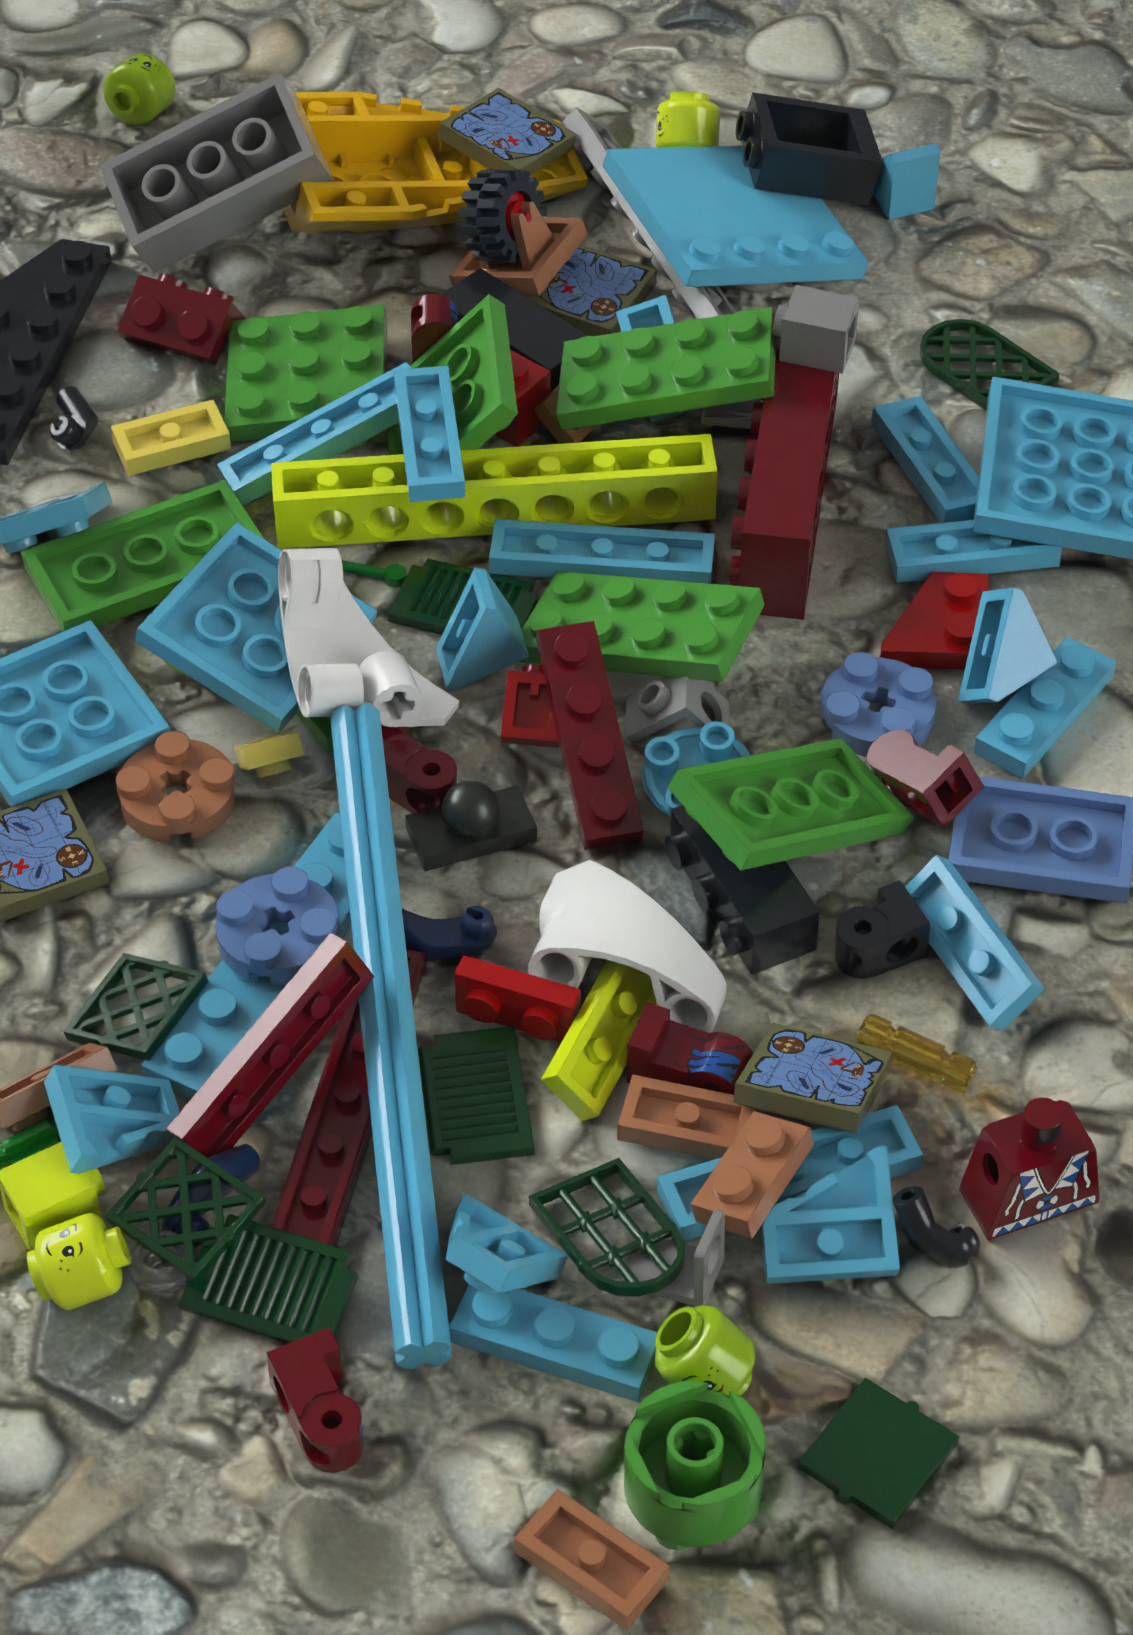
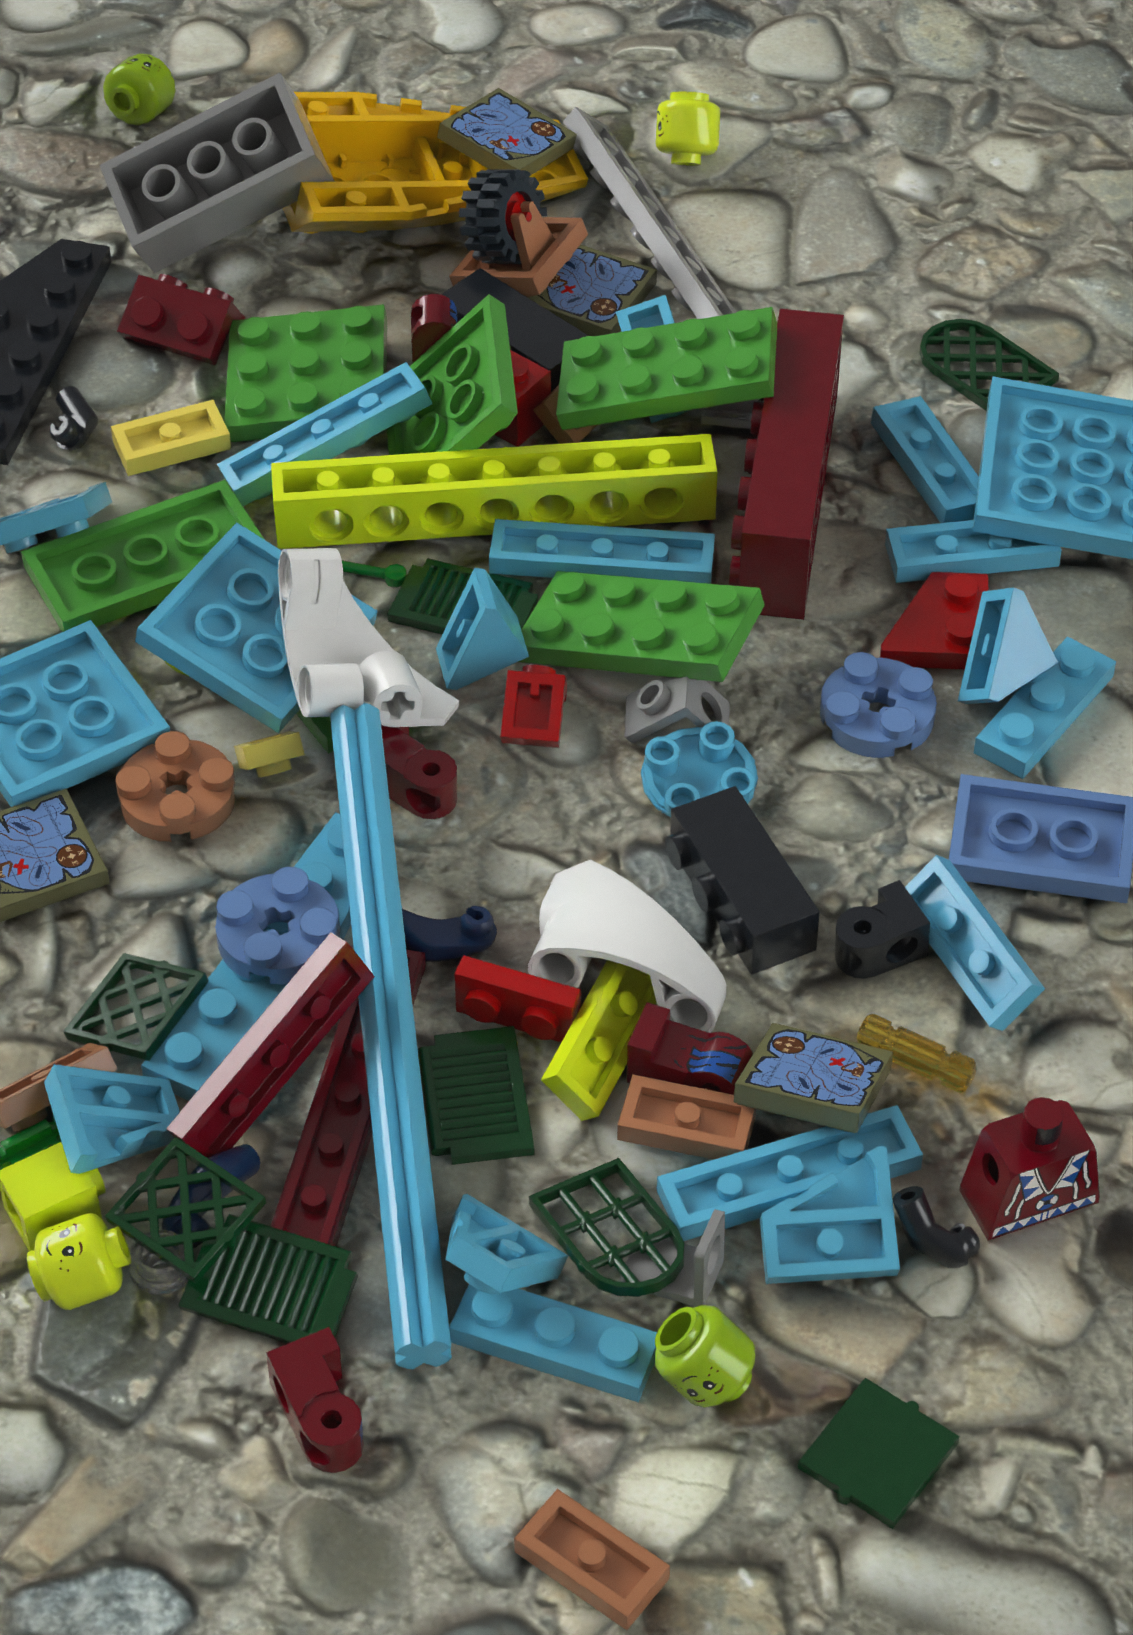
(429, 434): medium azure plate -> none
(470, 825): pearl dark grey tile -> none
(589, 735): dark red plate -> none
(694, 1465): bright green brick -> none
(721, 228): medium azure plate -> none
(753, 1173): nougat plate -> none
(789, 803): bright green plate -> none
(809, 148): black window -> none
(817, 328): light grey brick -> none
(908, 181): medium azure slope -> none
(921, 780): leg -> none

